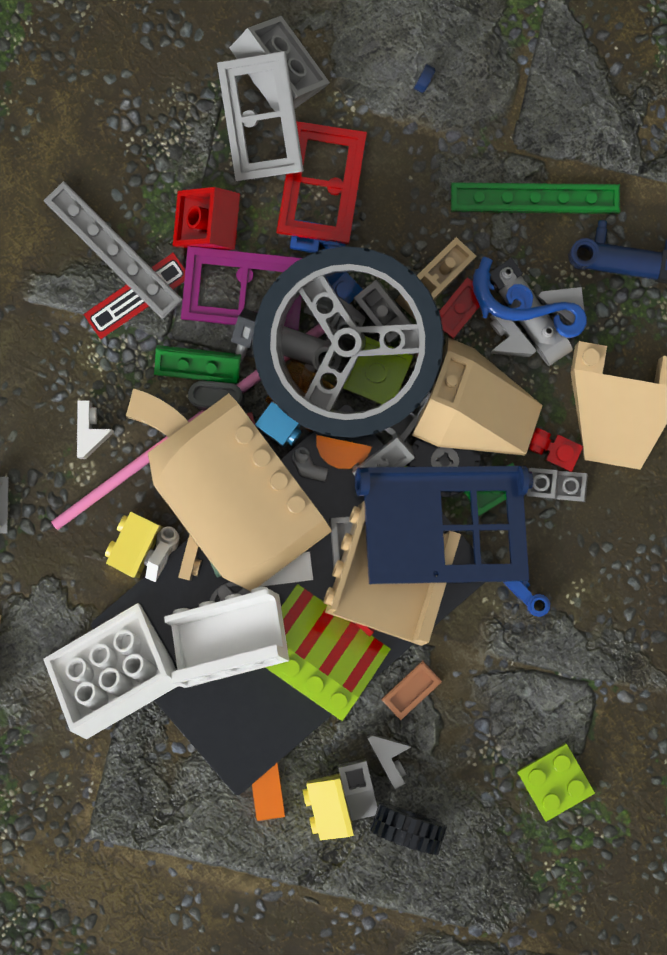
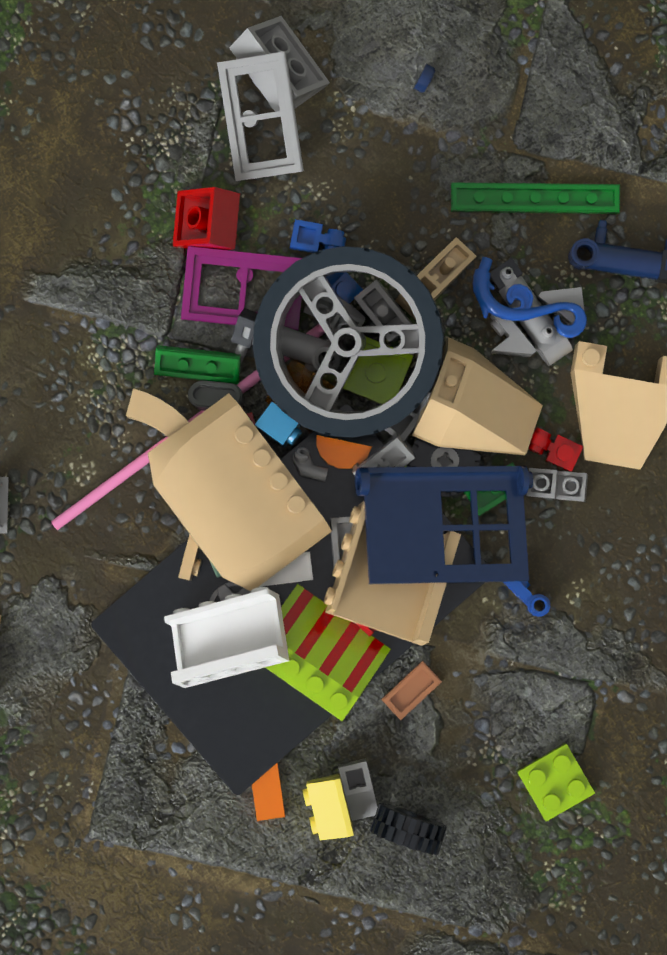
(87, 438): white slope -> none
(110, 672): white slope -> none
(113, 250): light grey tile -> none
(126, 303): sticker -> none
(133, 544): light yellow slope -> none
(166, 543): white plate -> none
(335, 186): red door -> none
(385, 751): light grey slope -> none
(459, 309): red plate -> none

